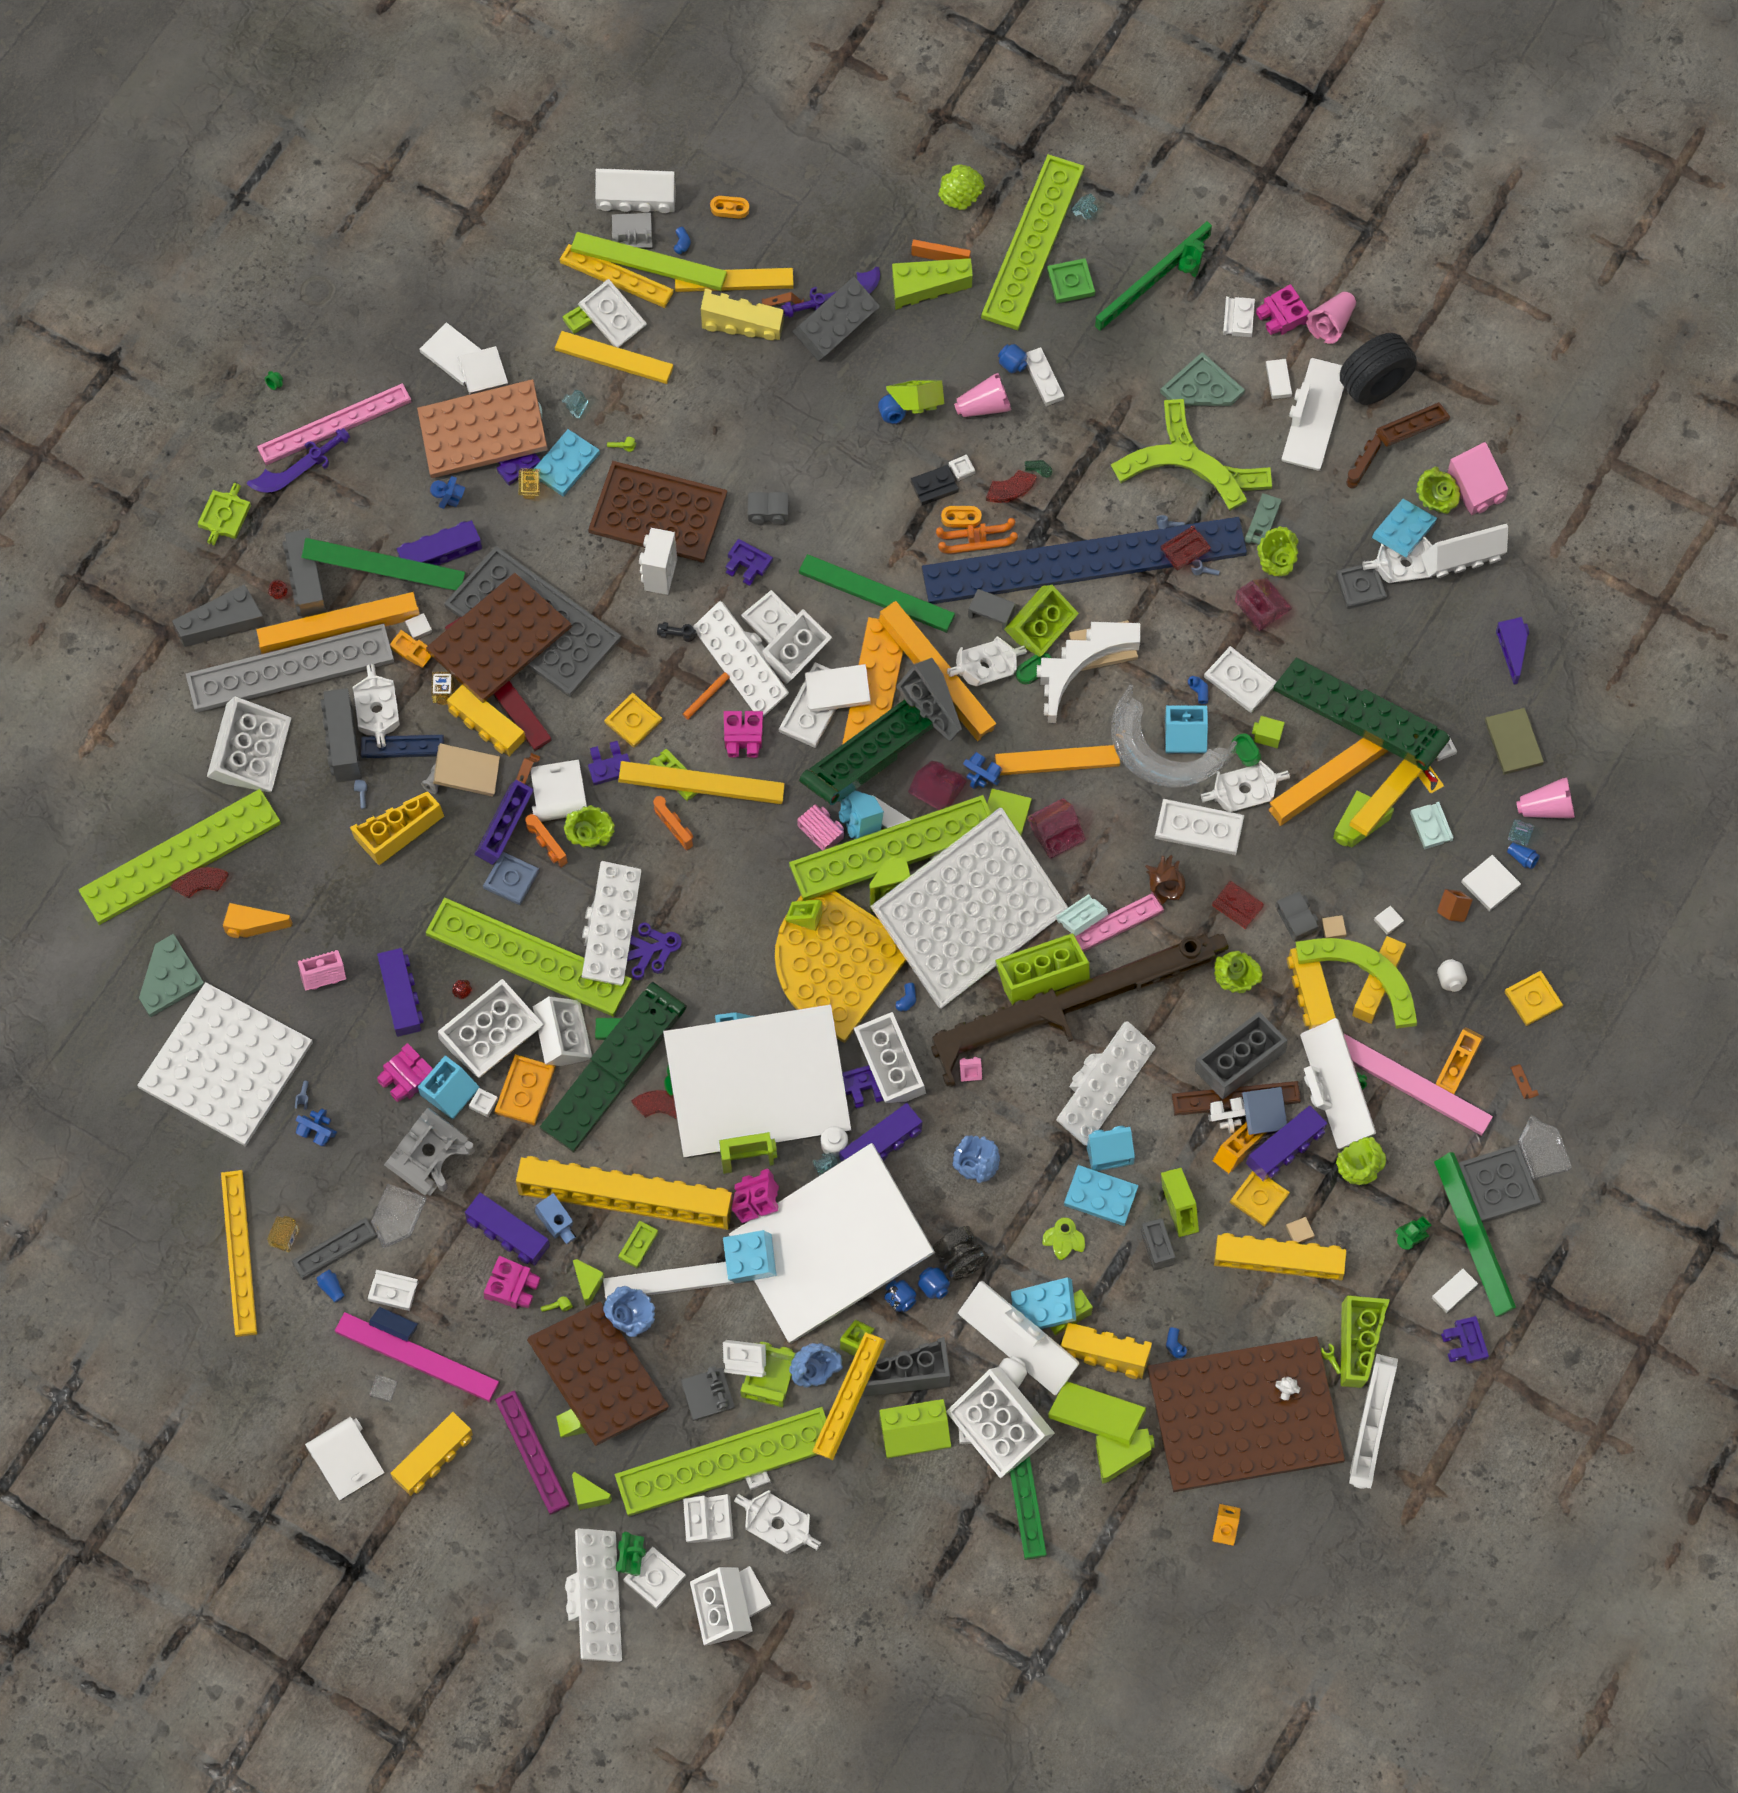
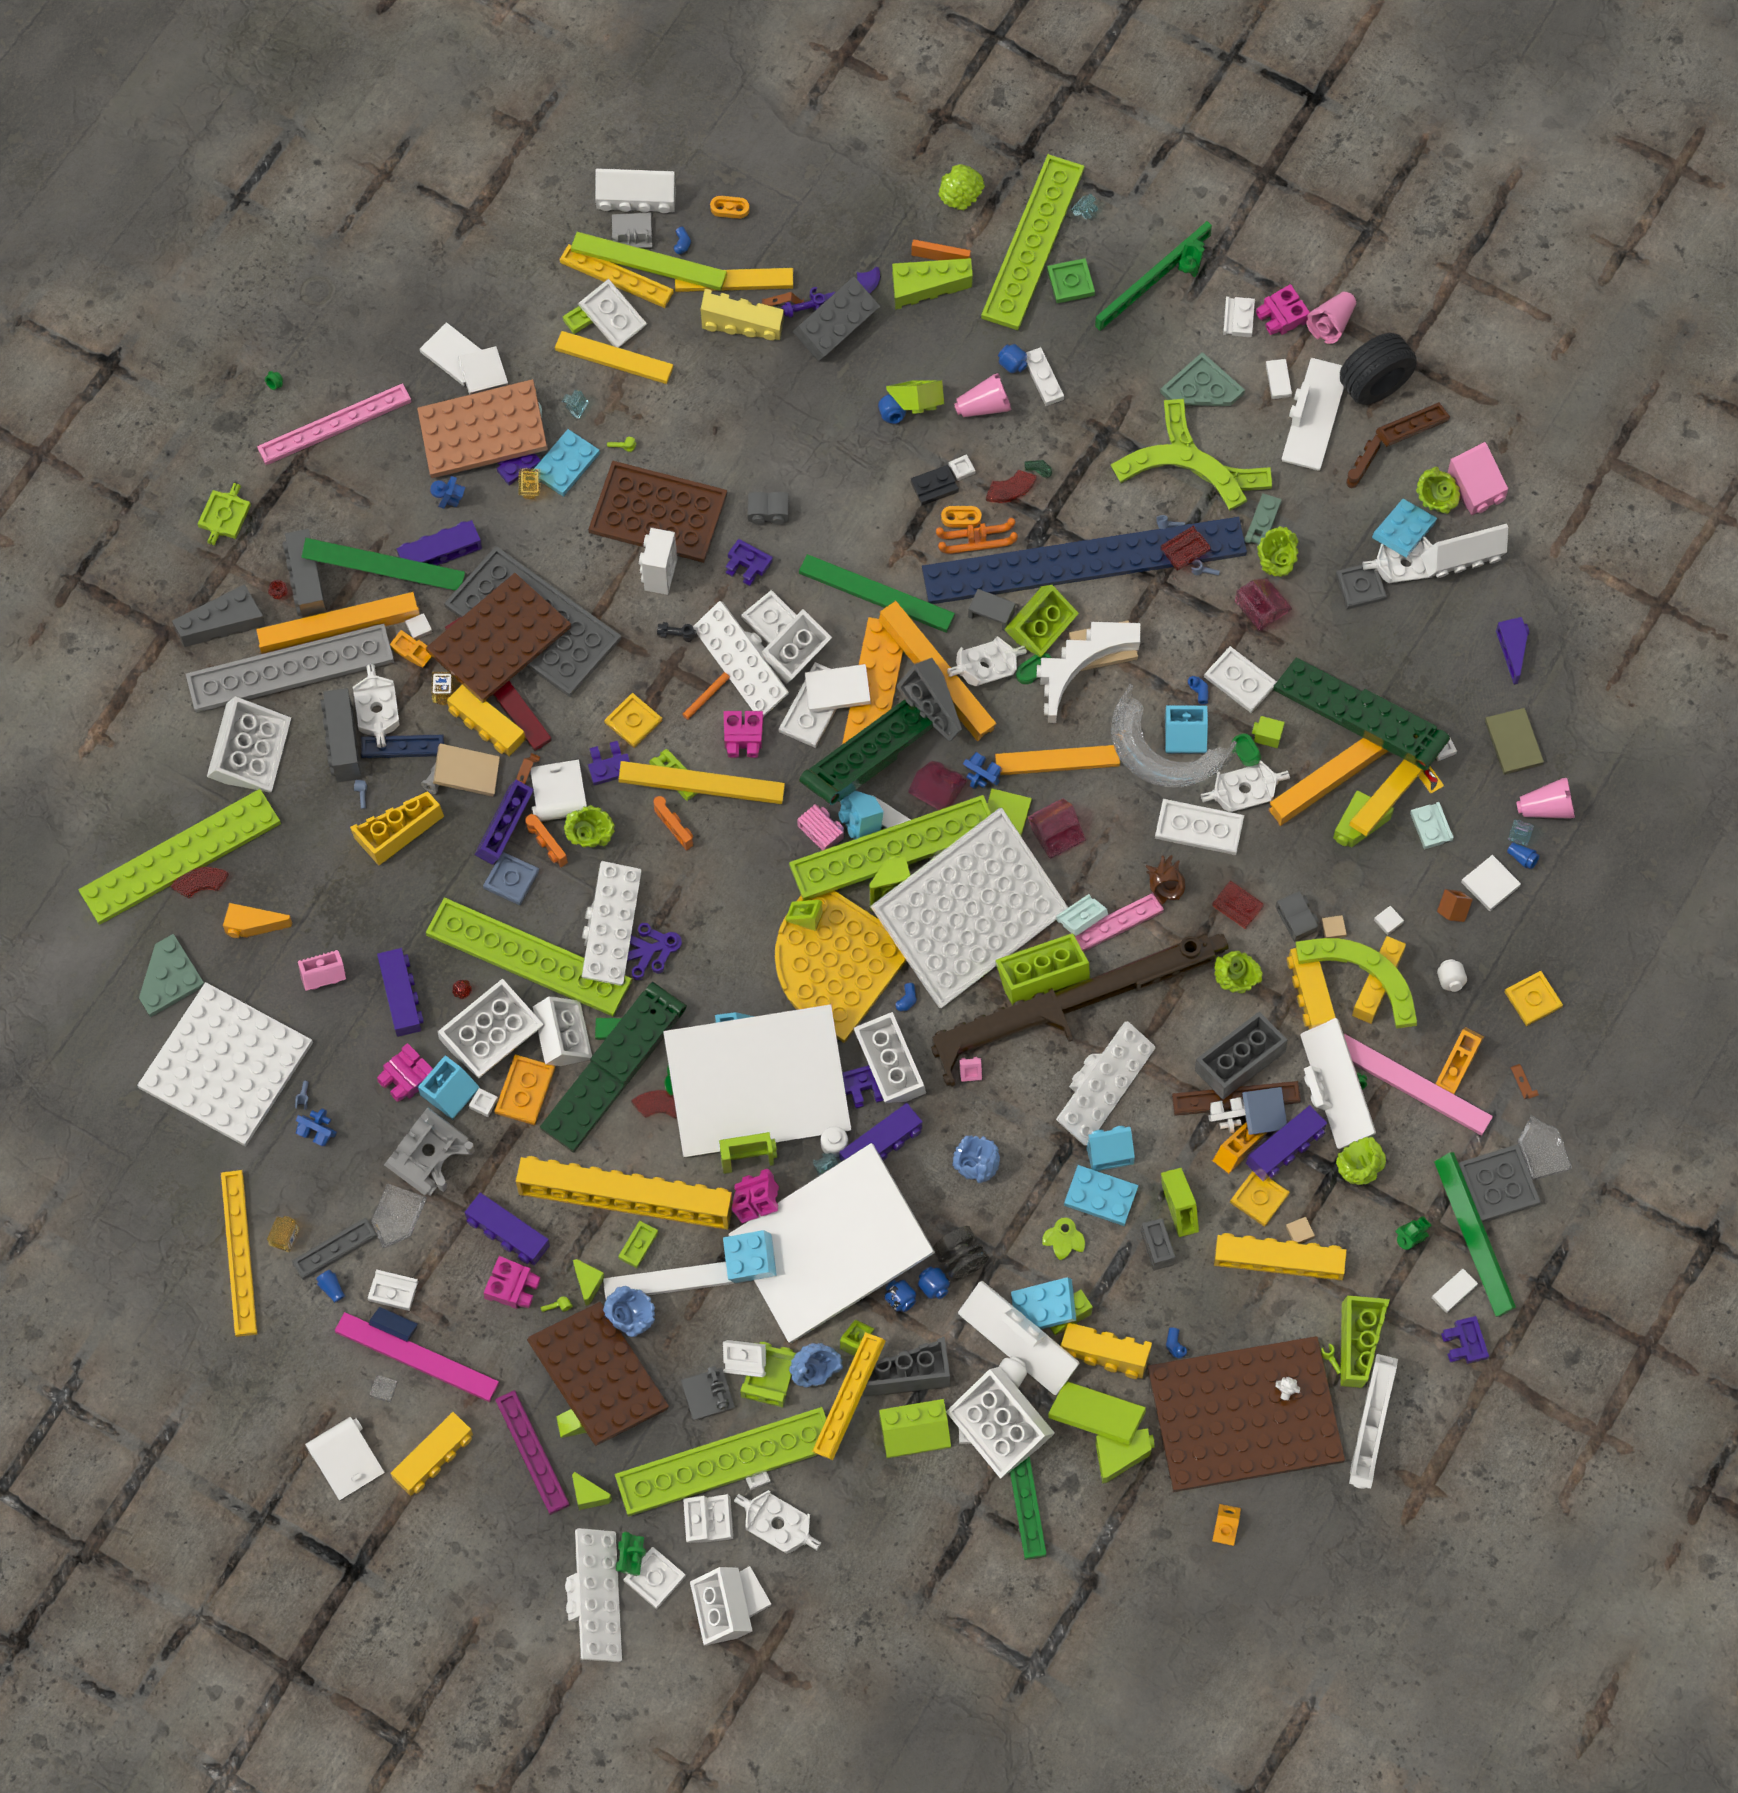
(275, 481): dark purple sword -> none
(550, 1211): medium blue torso -> none

